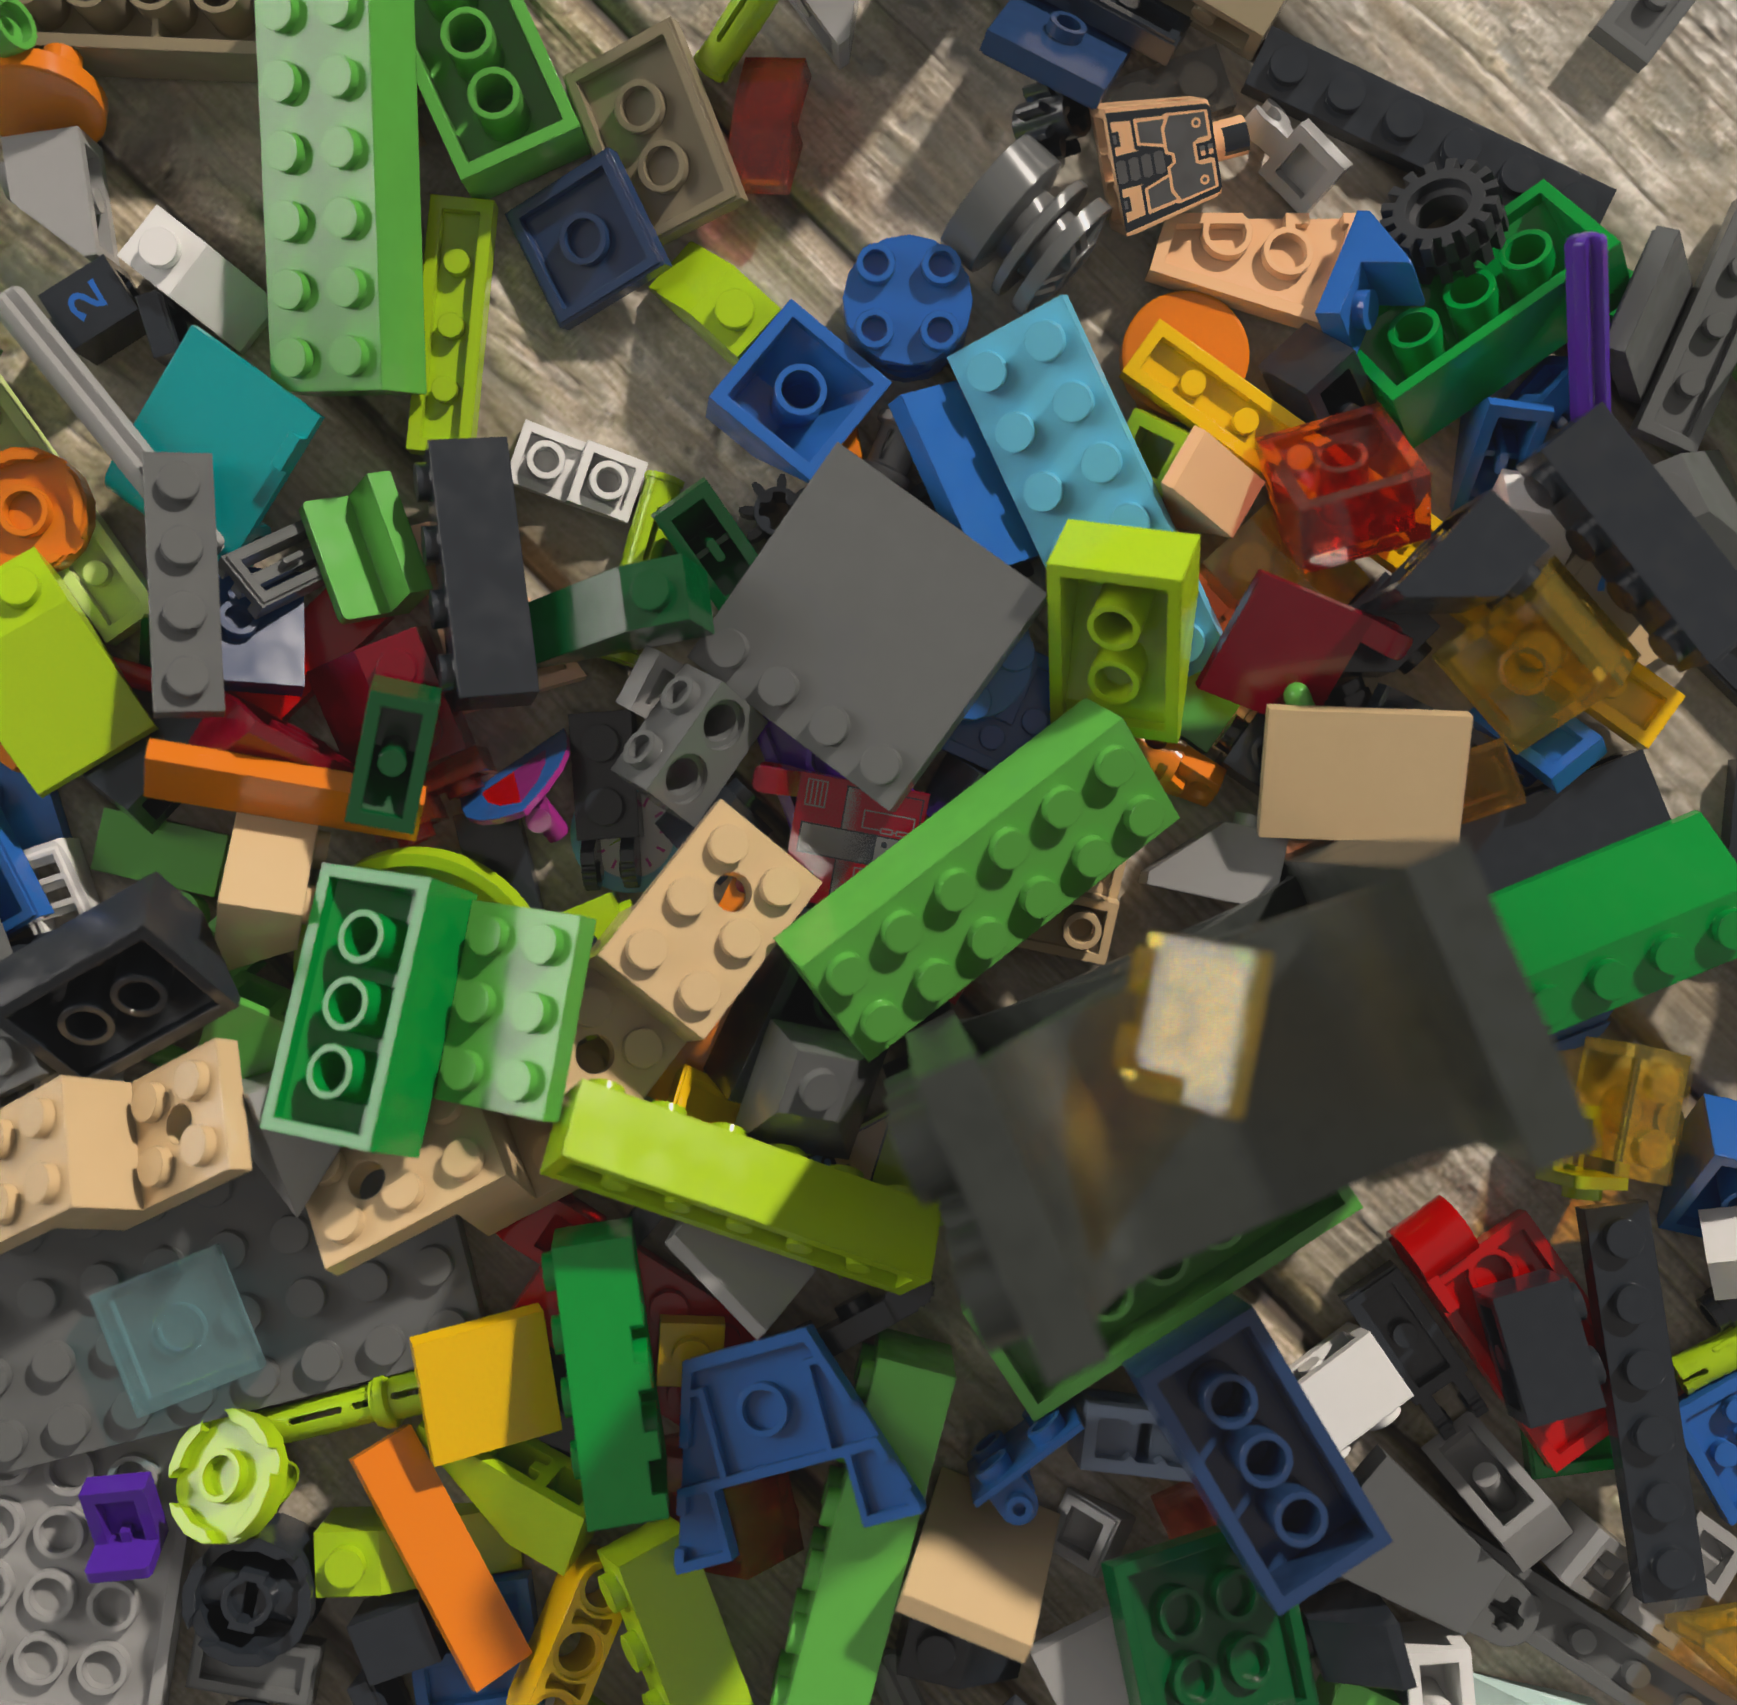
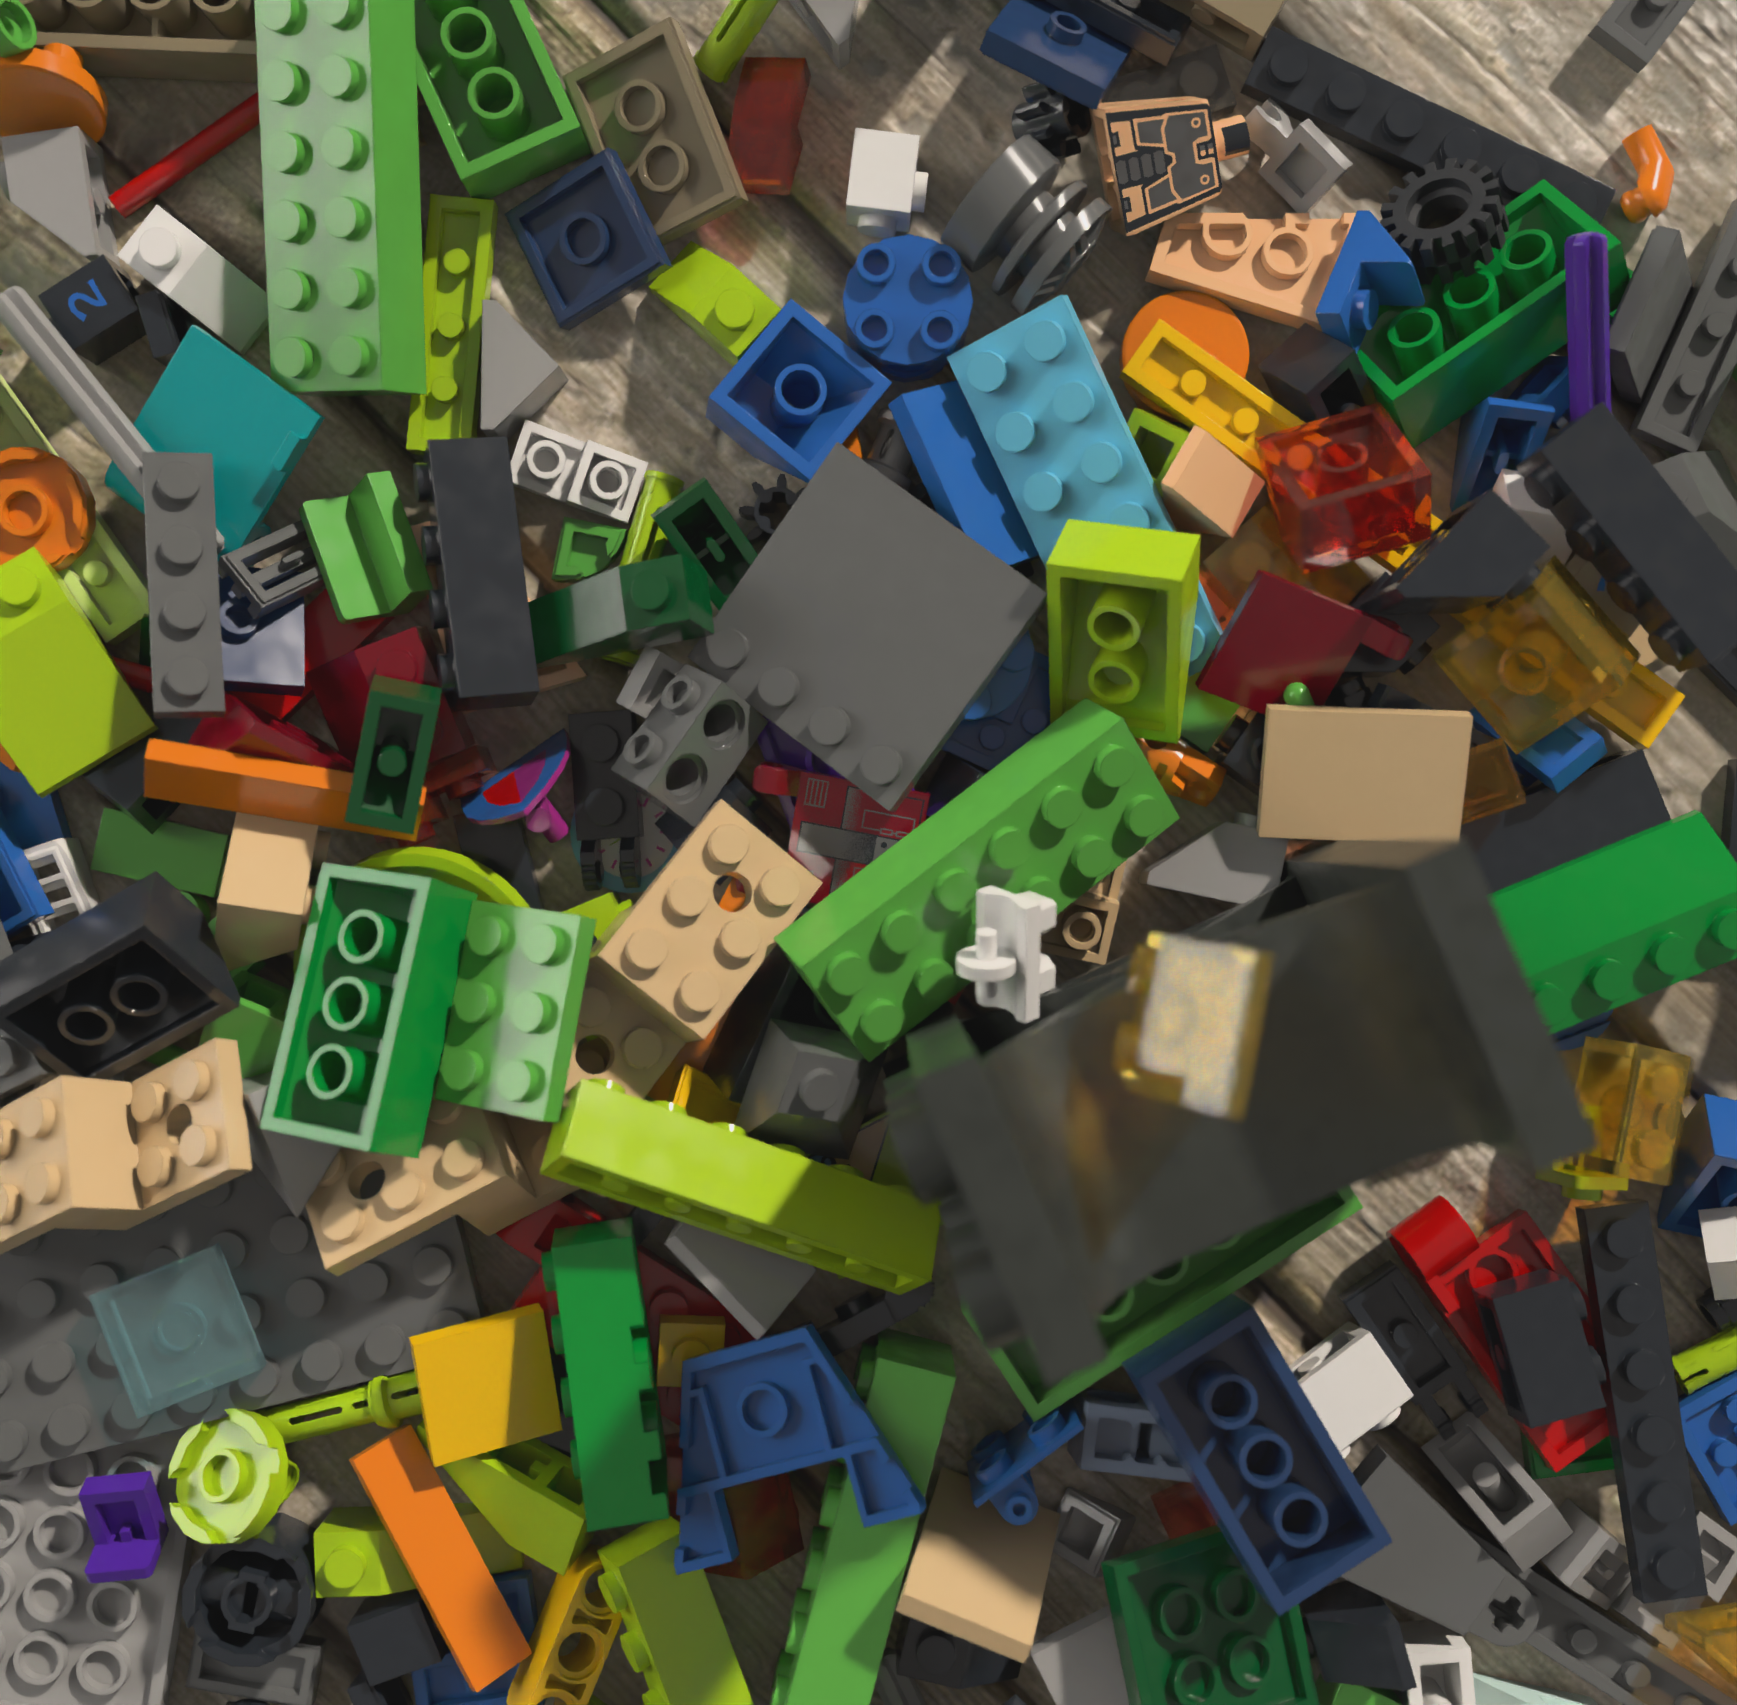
(187, 157): none -> red piece
(514, 373): none -> light grey slope
(586, 549): none -> bright green tile
(884, 182): none -> white brick
(1007, 951): none -> white hips
(1654, 176): none -> orange arm

